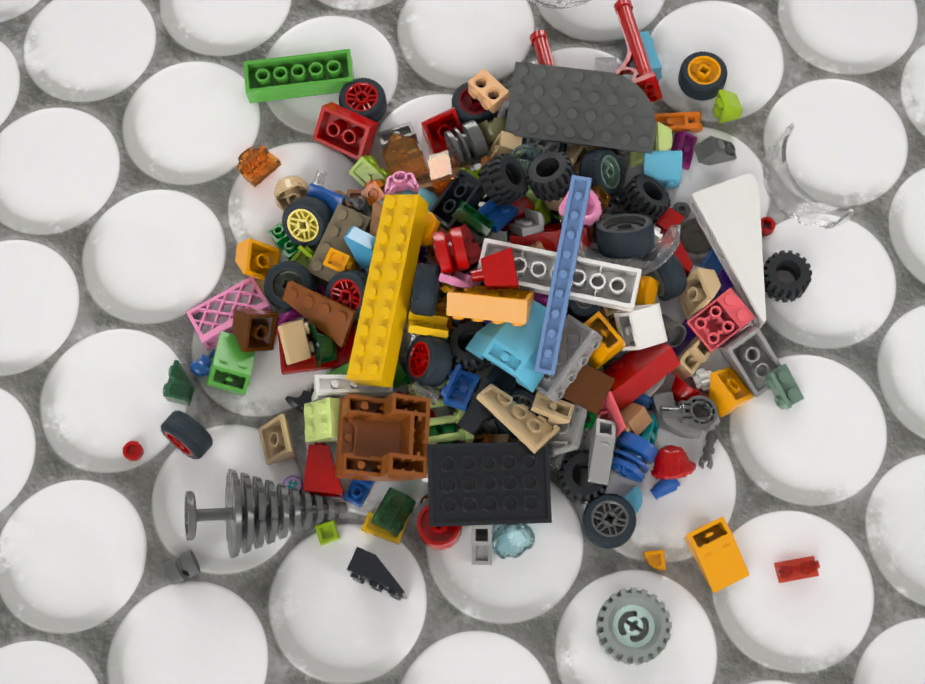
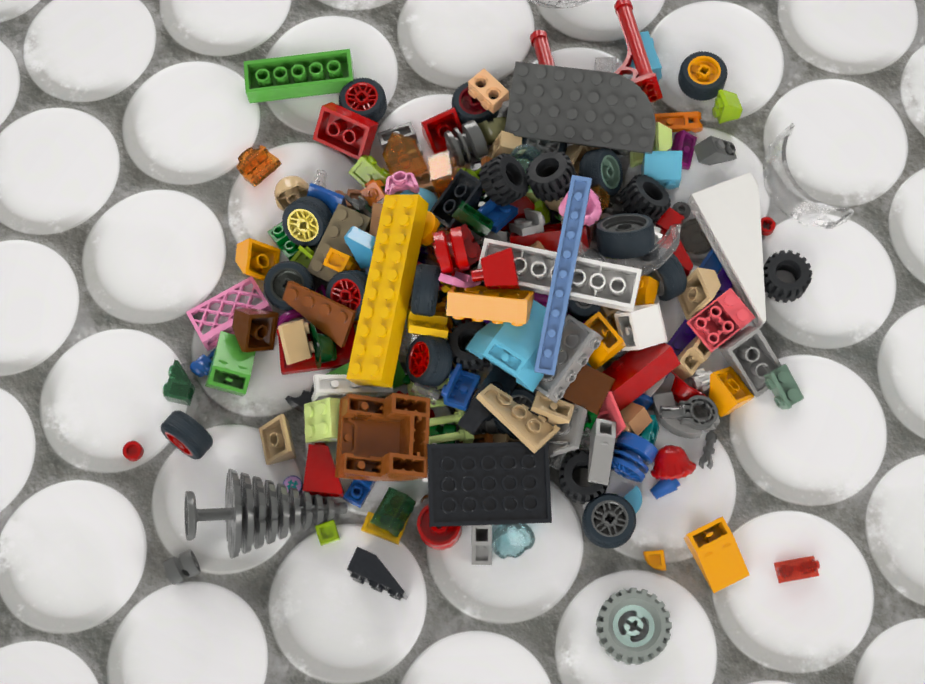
(674, 331): dark grey wheel -> none

